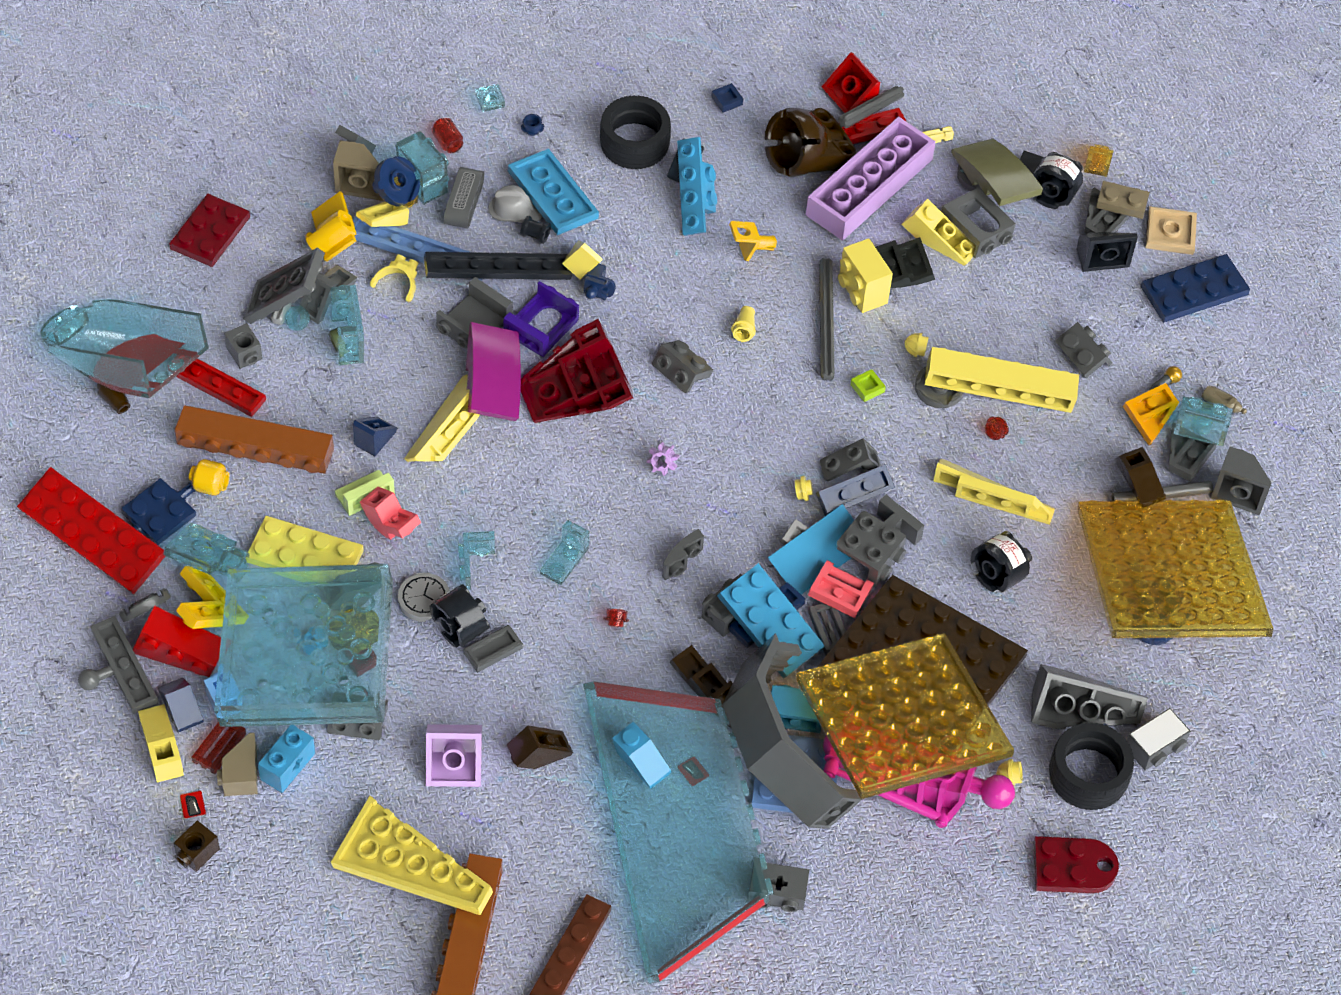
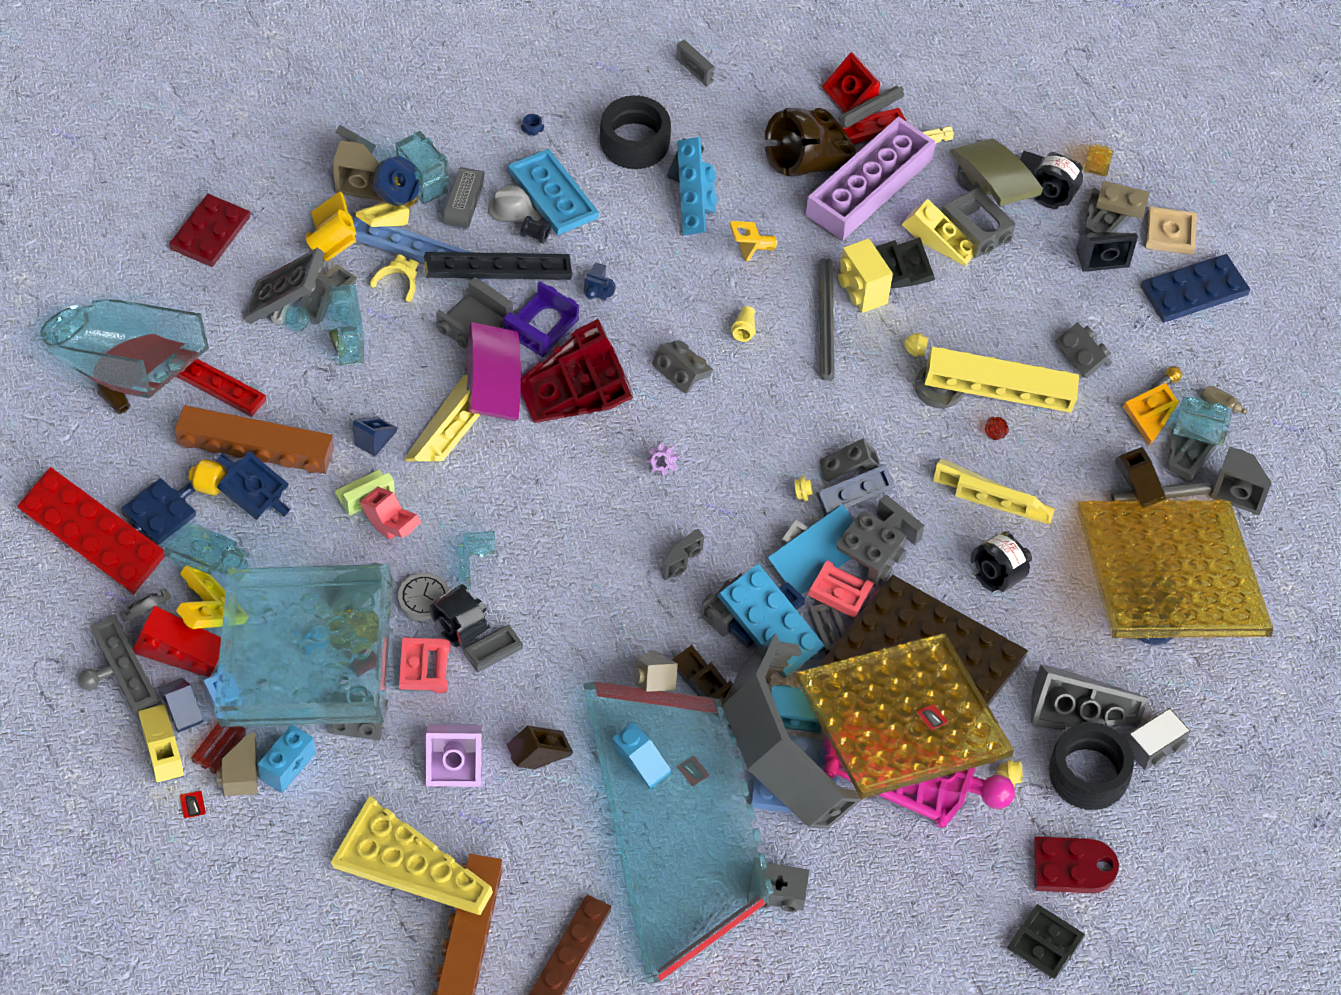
(196, 836): dark brown brick -> none
(243, 346): dark grey brick -> none
(252, 485): none -> dark blue plate
(292, 545): light yellow plate -> none
(415, 664): none -> coral plate
(447, 135): clear red brick -> none
(490, 98): clear light blue plate -> none
(567, 554): clear light blue bracket -> none
(581, 259): light yellow slope -> none
(616, 617): clear red plate -> none
(655, 672): none -> slope
(695, 62): none -> dark grey tile
(727, 97): dark blue plate -> none
(867, 385): lime plate -> none
(932, 717): none -> sticker
(1046, 941): none -> pearl dark grey slope

